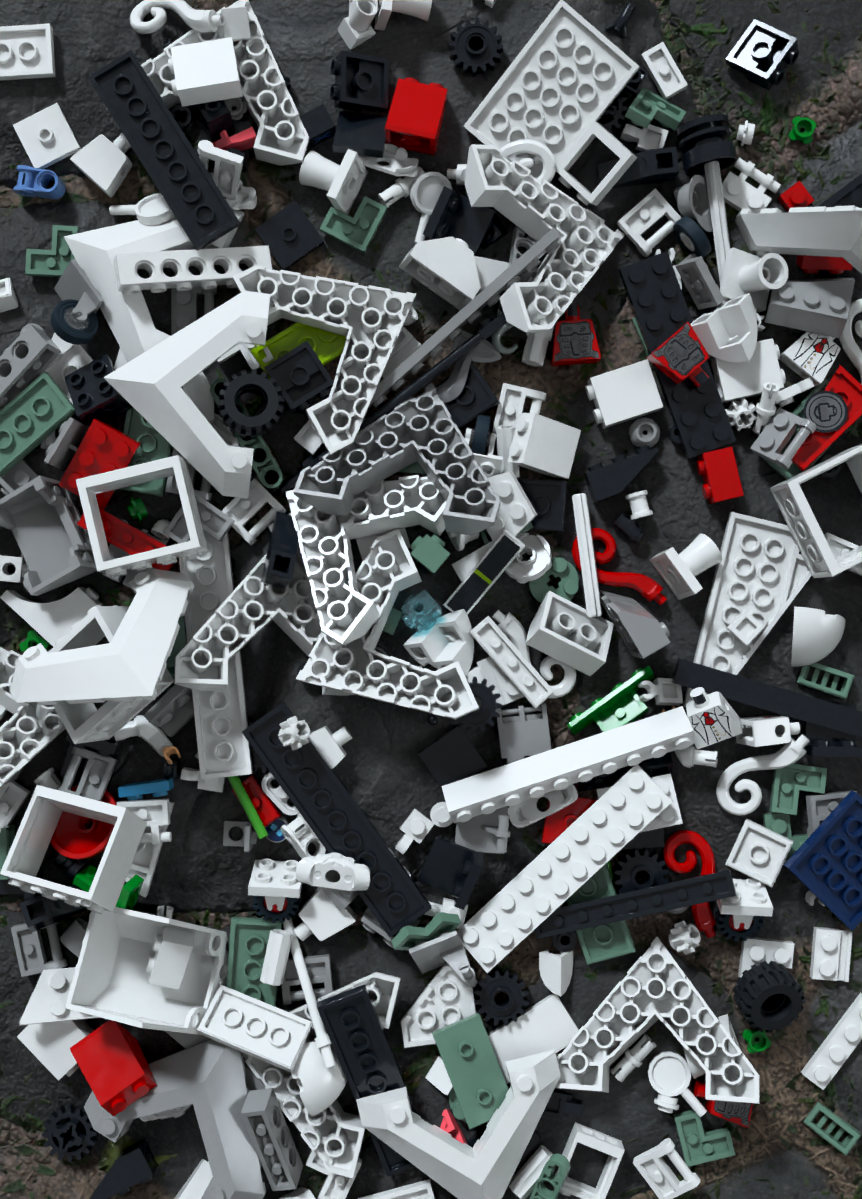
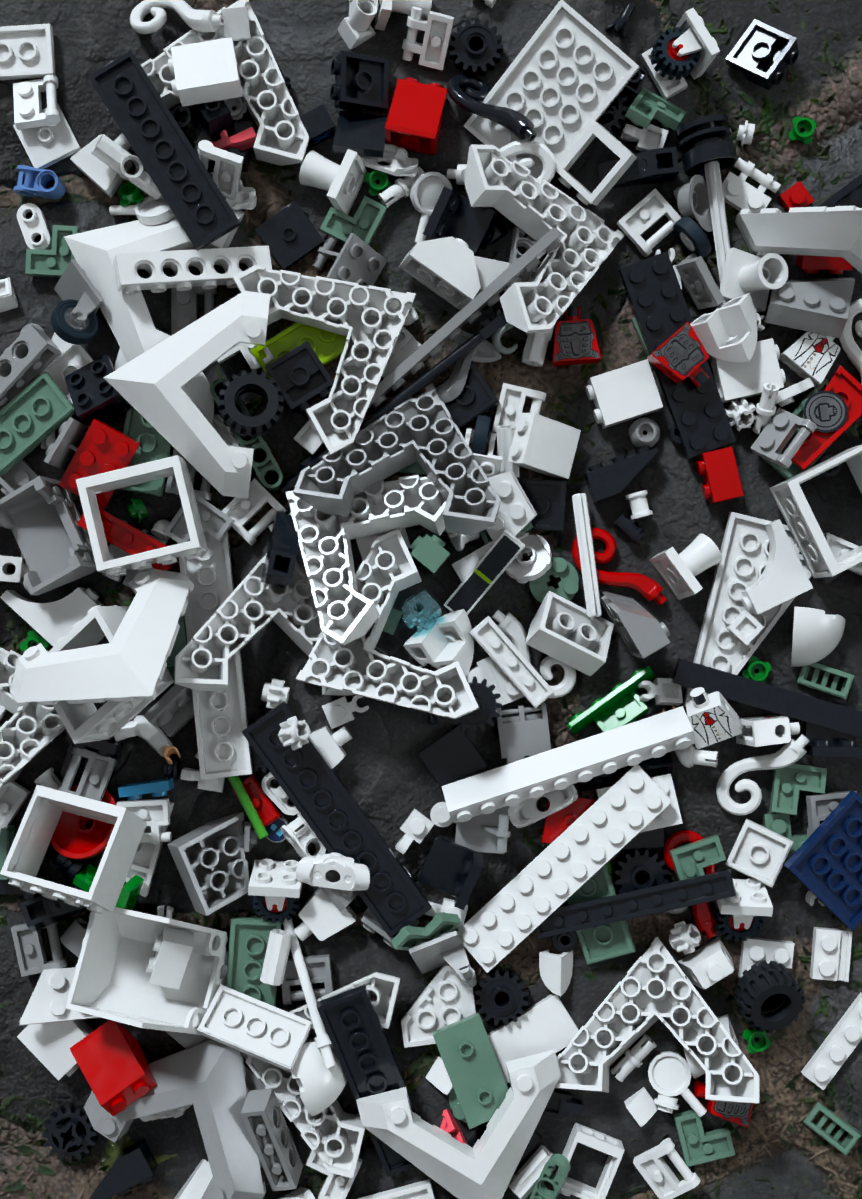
(29, 106): none -> white plate
(34, 226): none -> white plate
(115, 158): none -> white piece
(130, 194): none -> green plate
(213, 863): none -> light grey wedge
(275, 693): none -> white gear
(340, 710): none -> white plate
(354, 263): none -> light grey plate
(374, 188): none -> green plate
(435, 40): none -> white plate
(472, 102): none -> black plant
(641, 1106): none -> white slope
(685, 48): none -> plate
(693, 857): none -> sand green plate
(708, 964): none -> white torso
(763, 667): none -> green plate
(782, 576): none -> white arch

